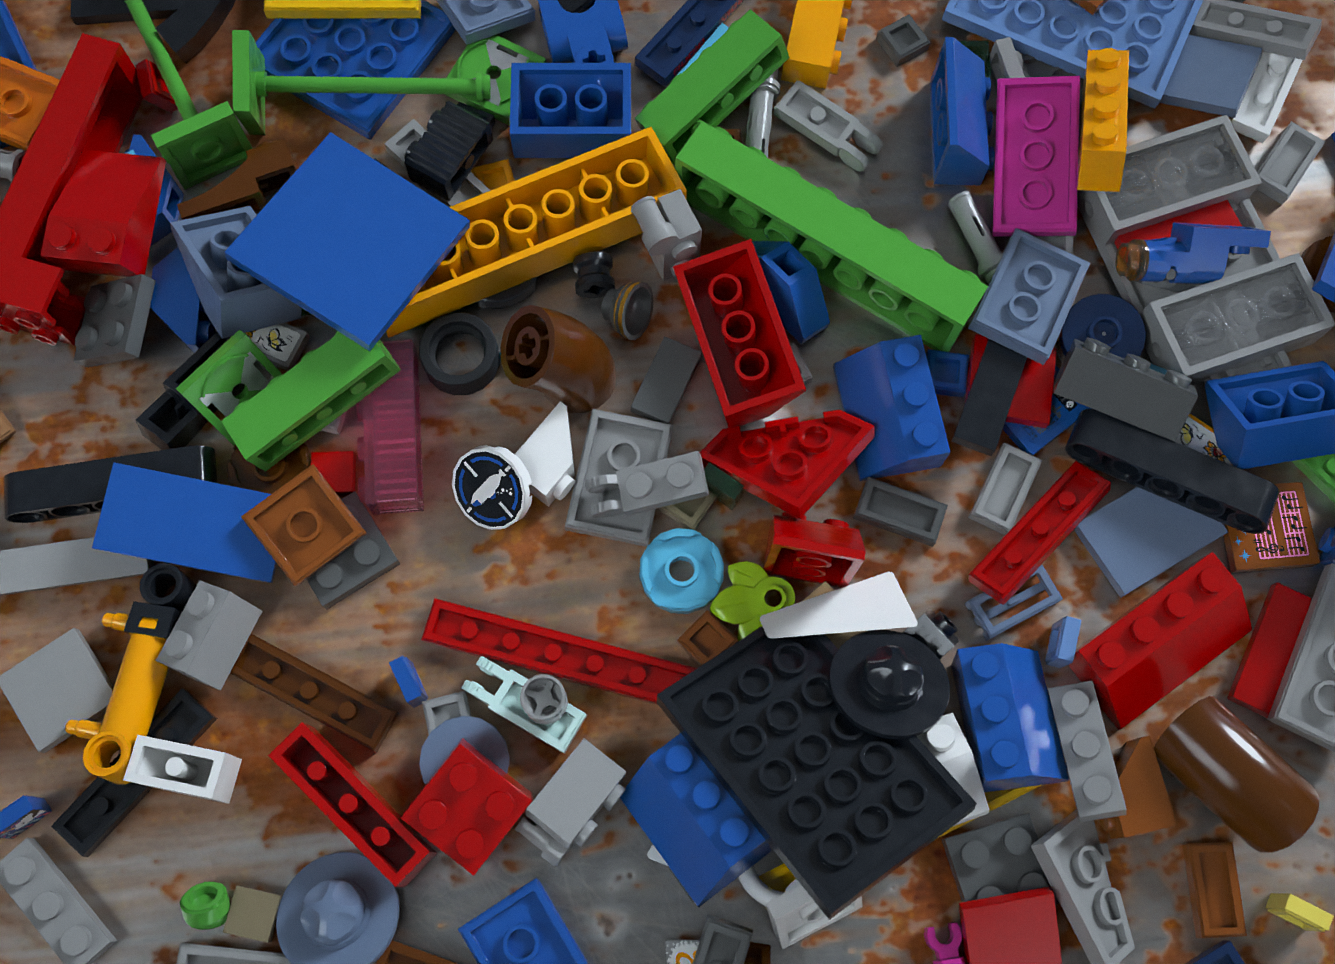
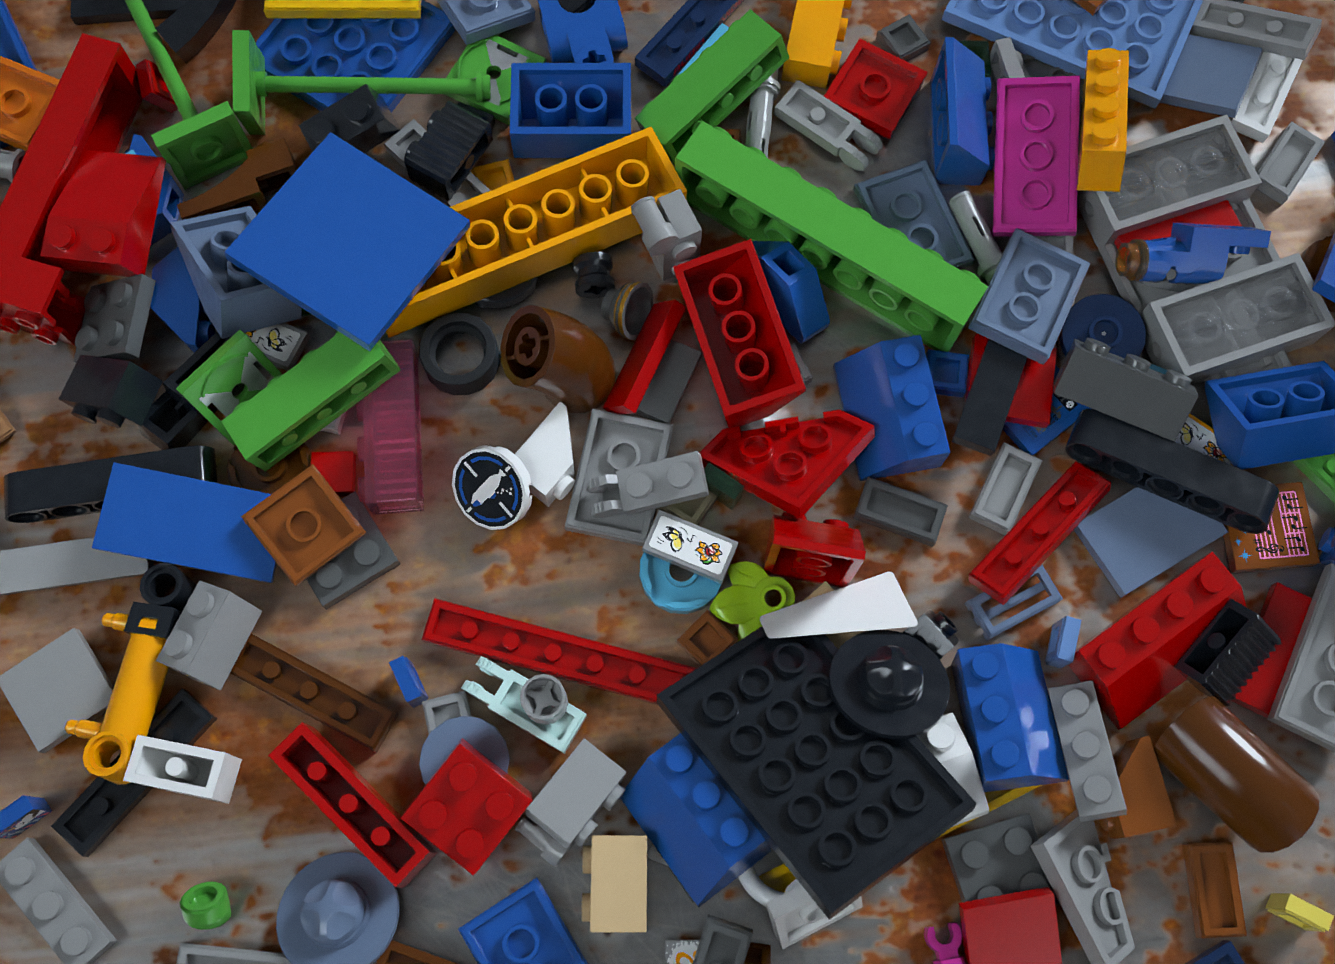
(110, 391): none -> black brick
(252, 914): dark tan tile -> none
(357, 118): none -> black brick
(617, 883): none -> tan brick
(644, 357): none -> red tile
(690, 546): none -> tile
(876, 87): none -> red plate
(917, 207): none -> sand blue tile
(1228, 652): none -> black brick

